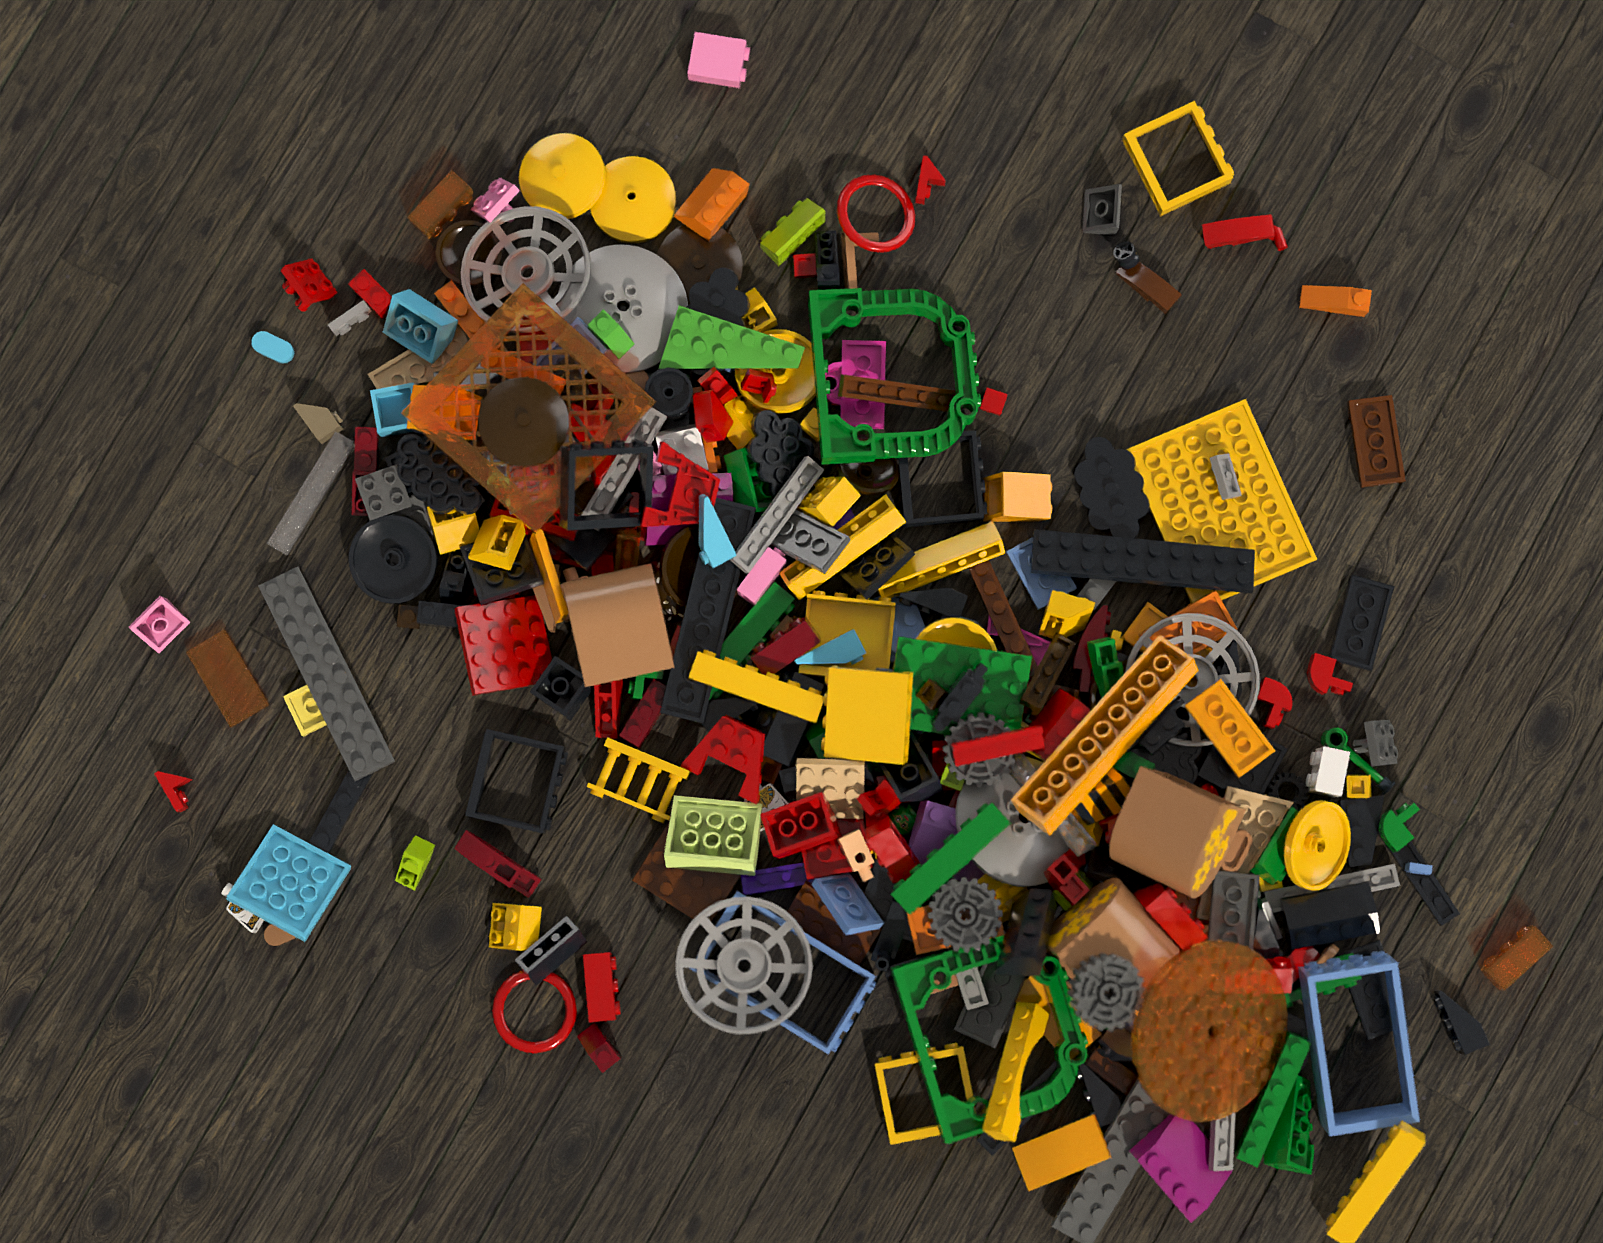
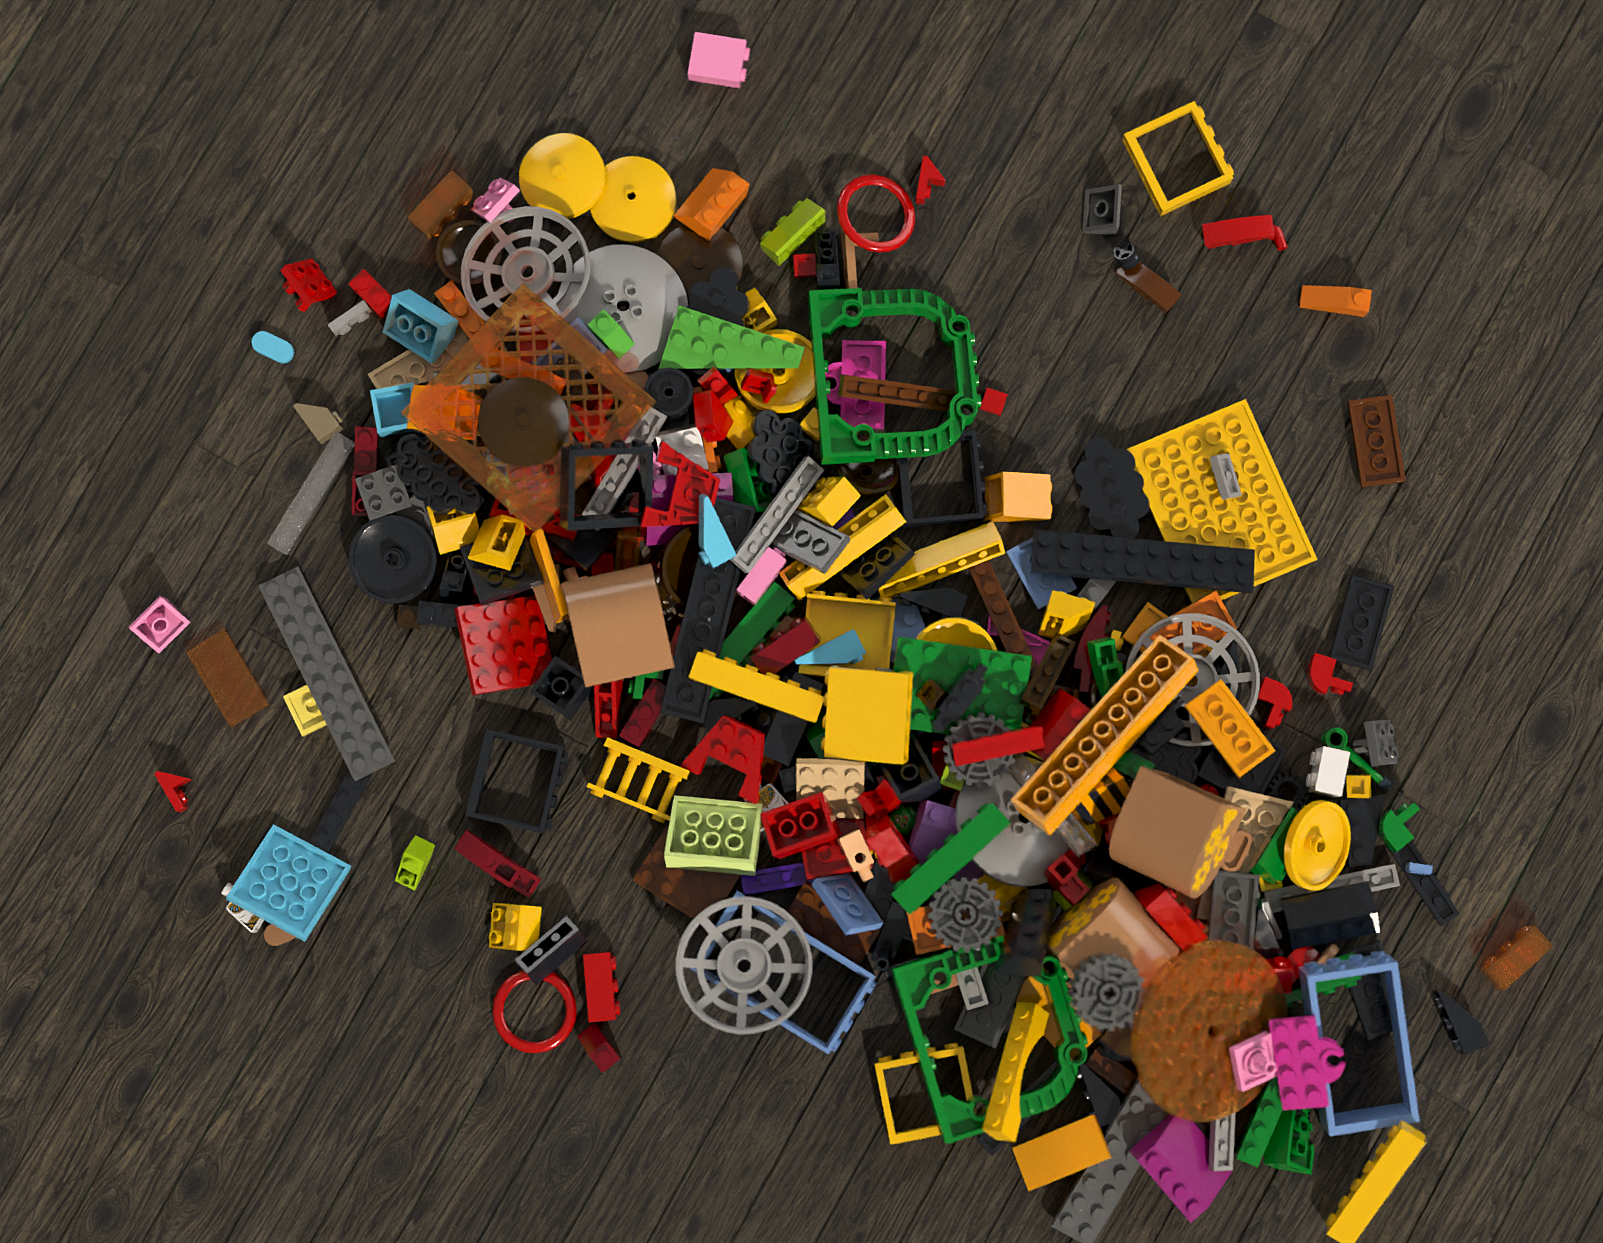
(1253, 1061): none -> bright pink plate
(1303, 1062): none -> dark pink plate

